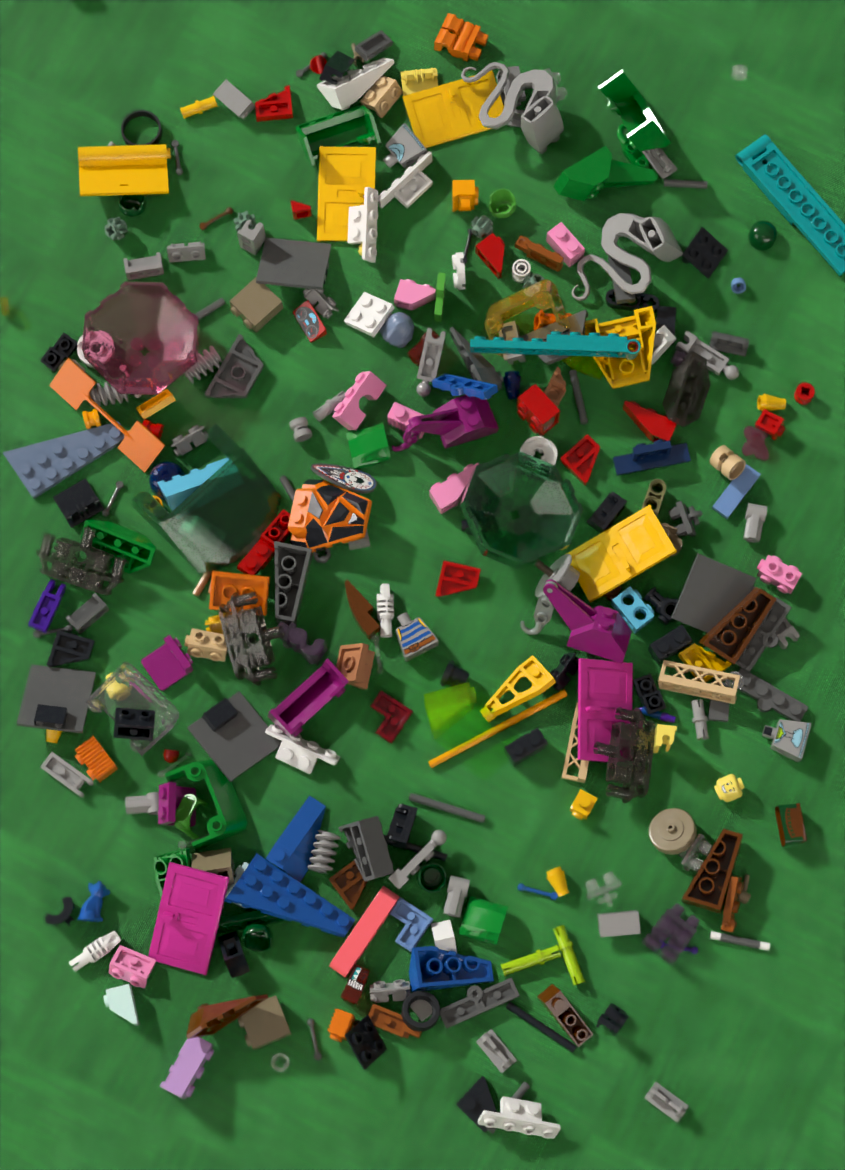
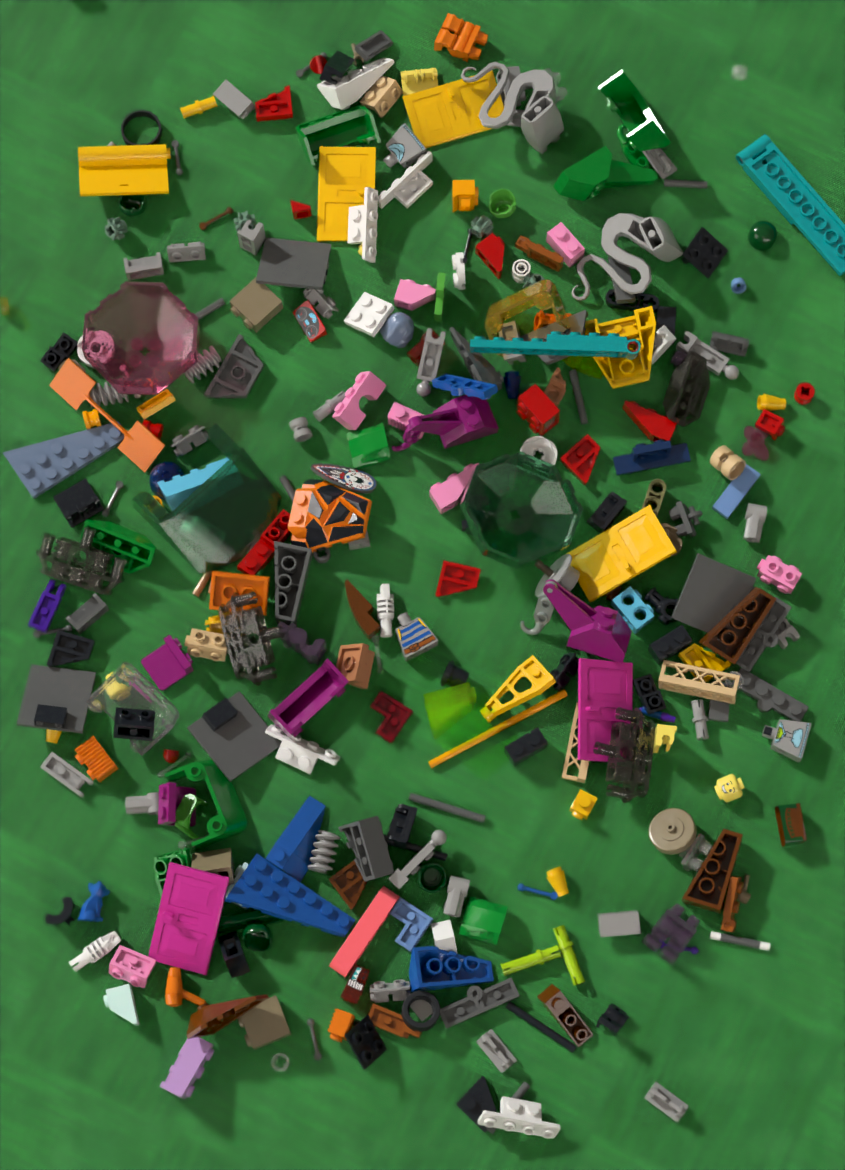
(174, 990): none -> orange piece
(611, 884): clear hips -> none

